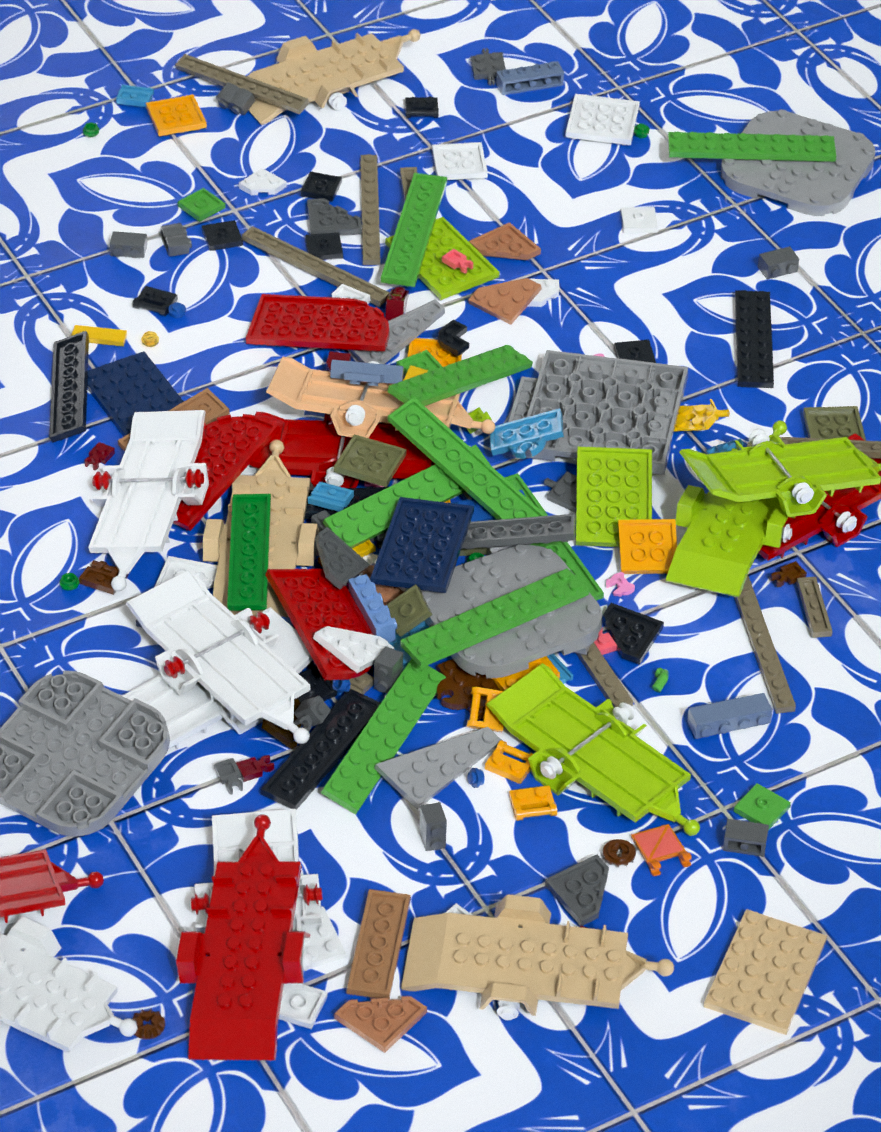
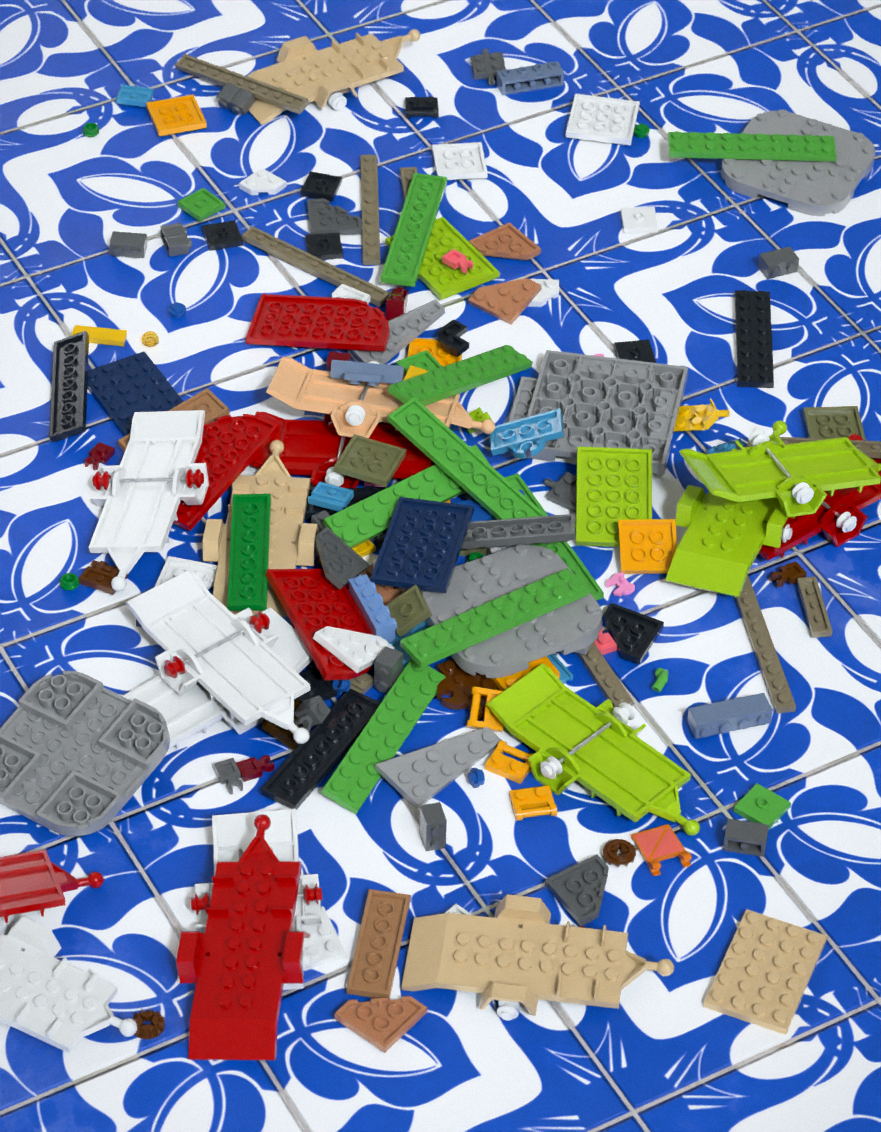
(155, 300): black plate -> none
(302, 1005): white plate -> none

